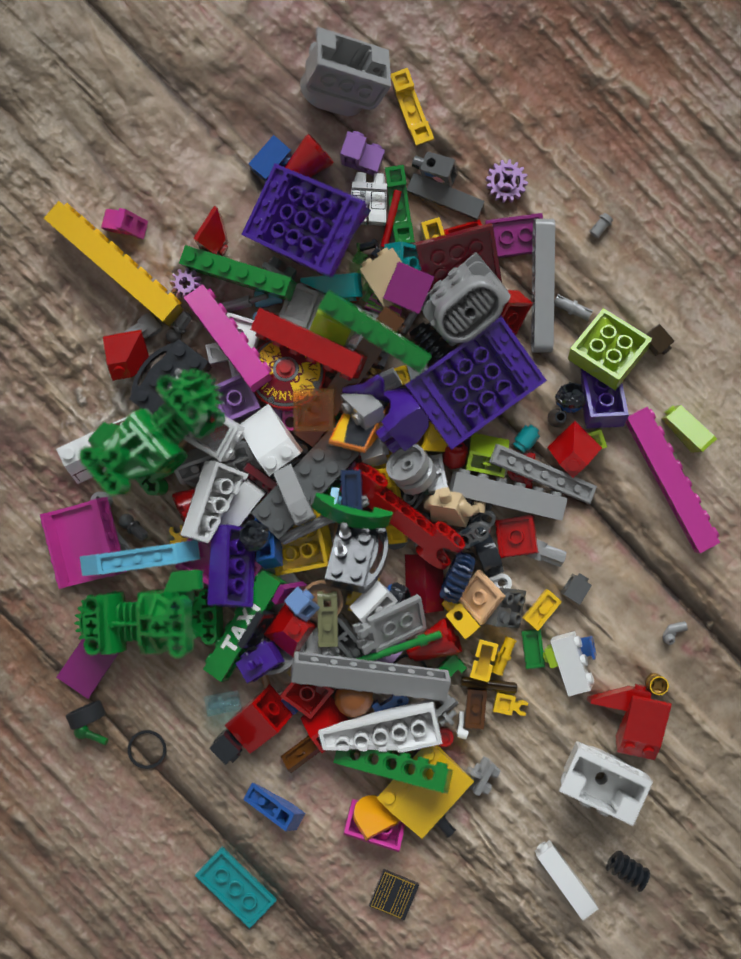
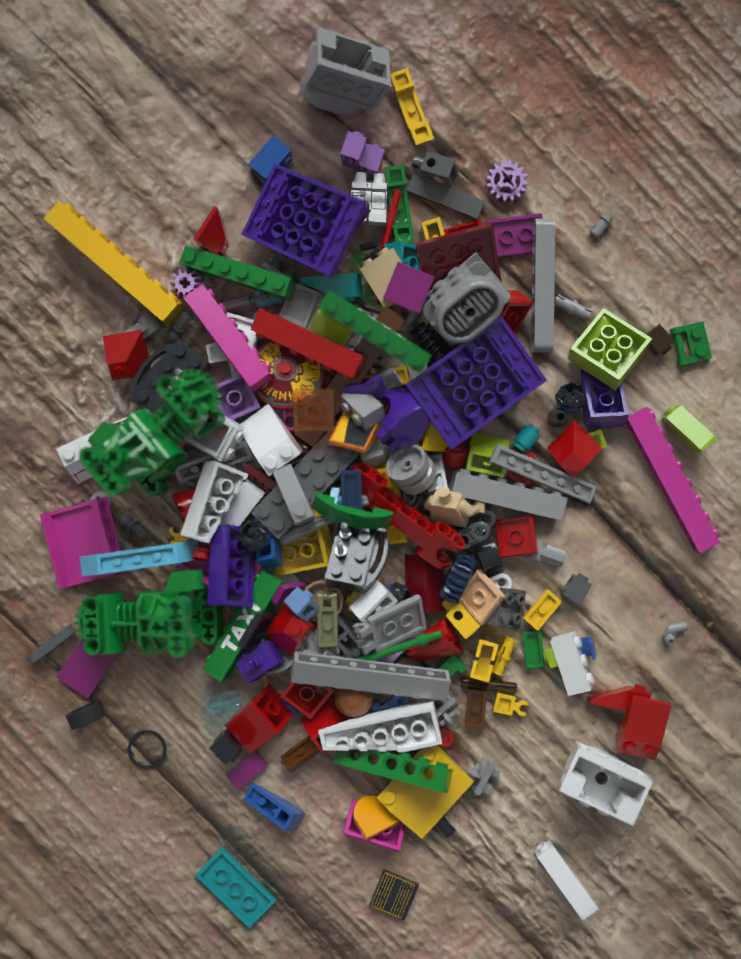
(51, 644): none -> dark grey beam
(83, 732): green bar -> none
(124, 222): dark pink tile -> none
(200, 554): none -> red bush
(246, 769): none -> magenta tile
(309, 158): red cone -> none
(461, 732): white hand -> none
(629, 869): black piece -> none
(660, 687): pearl gold wheel -> none
(696, 341): none -> green plate

